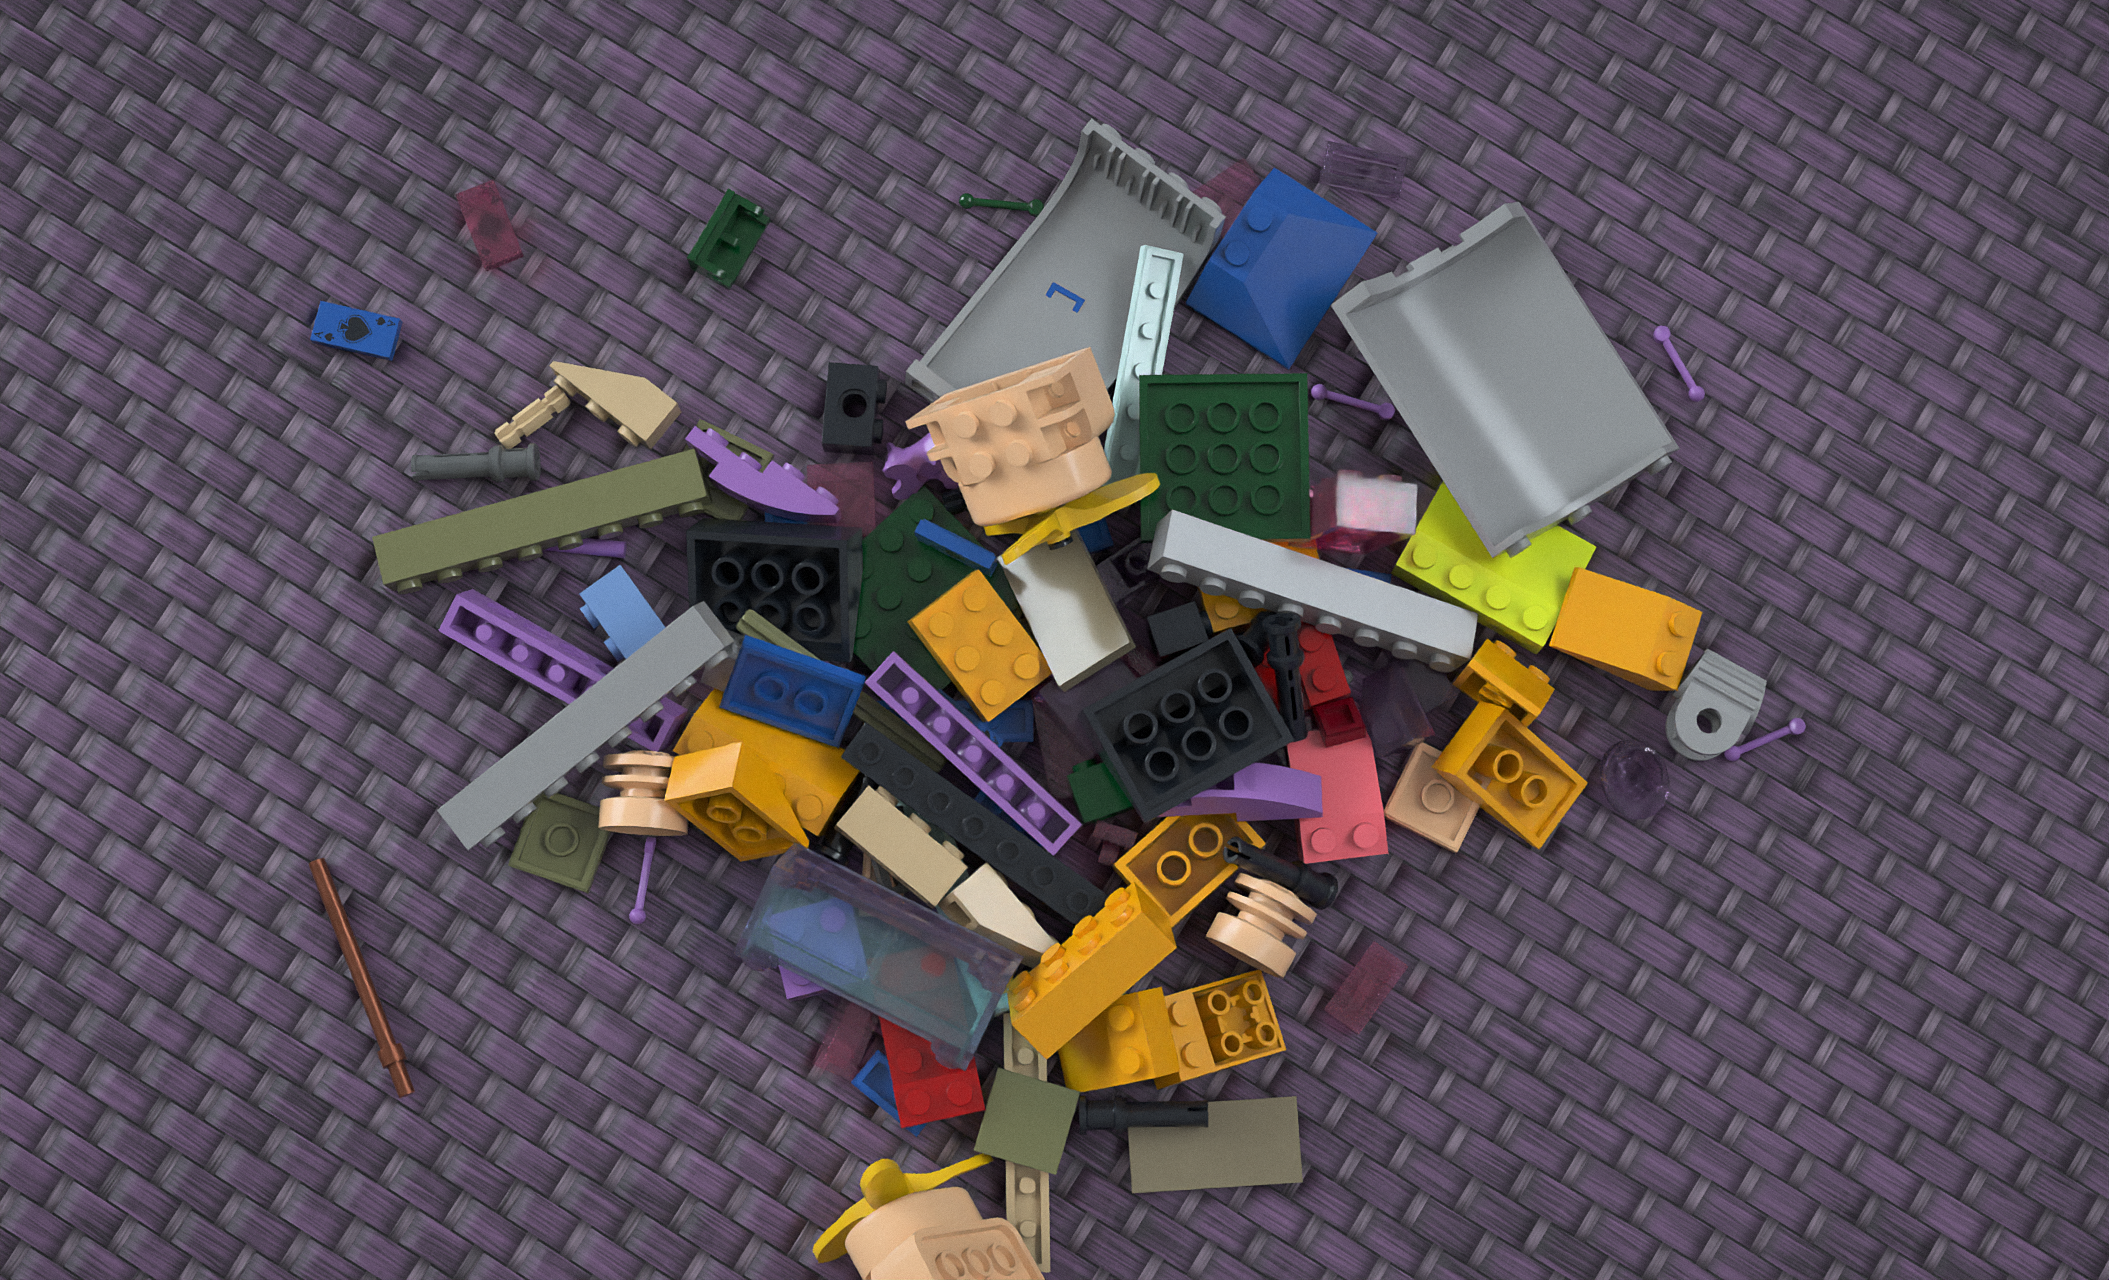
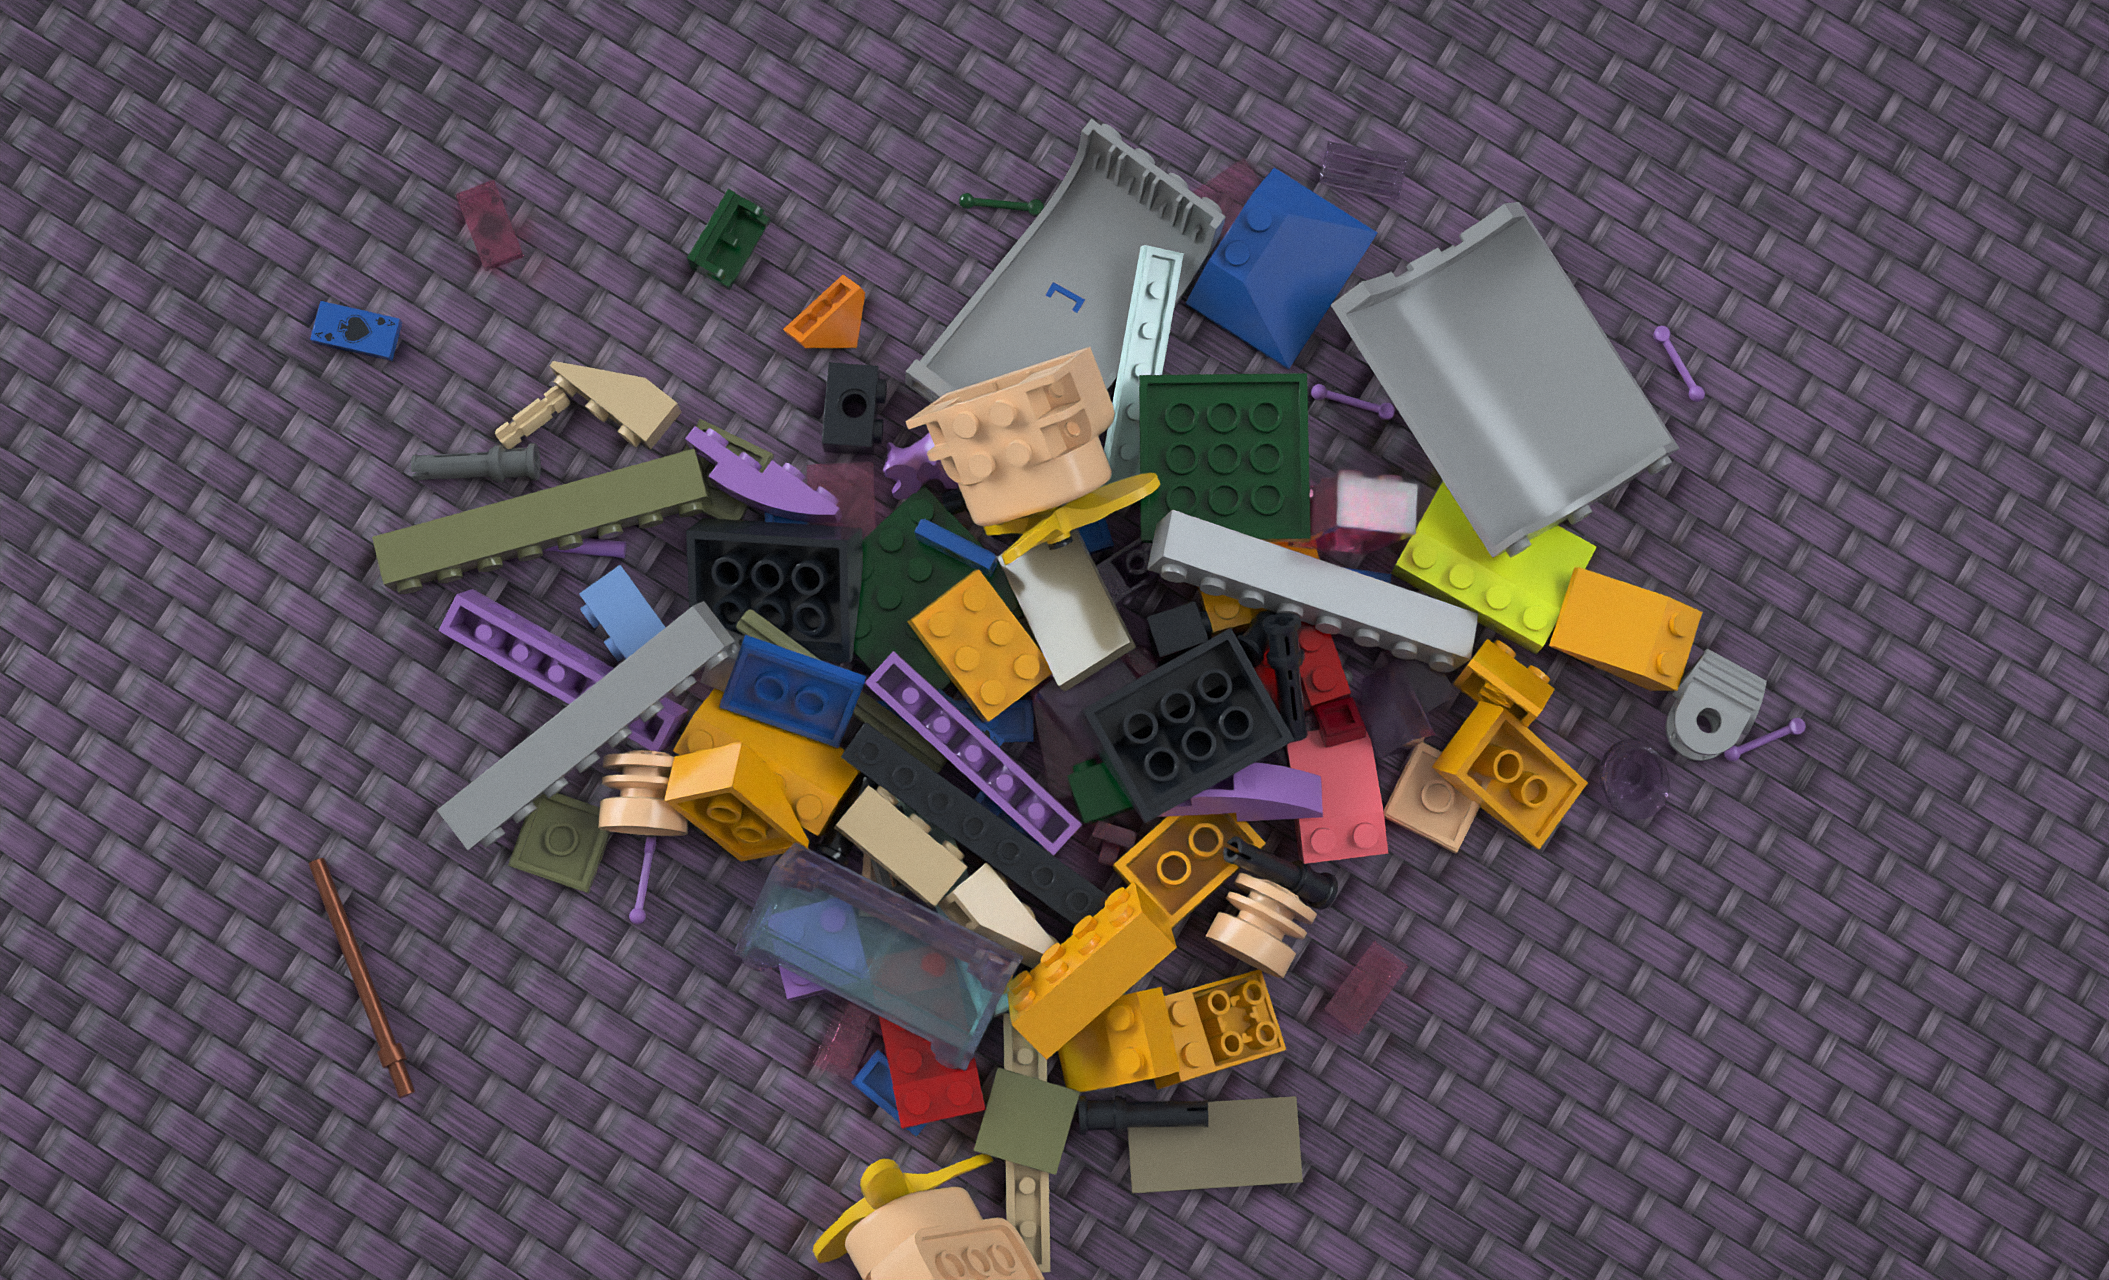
(832, 318): none -> orange slope

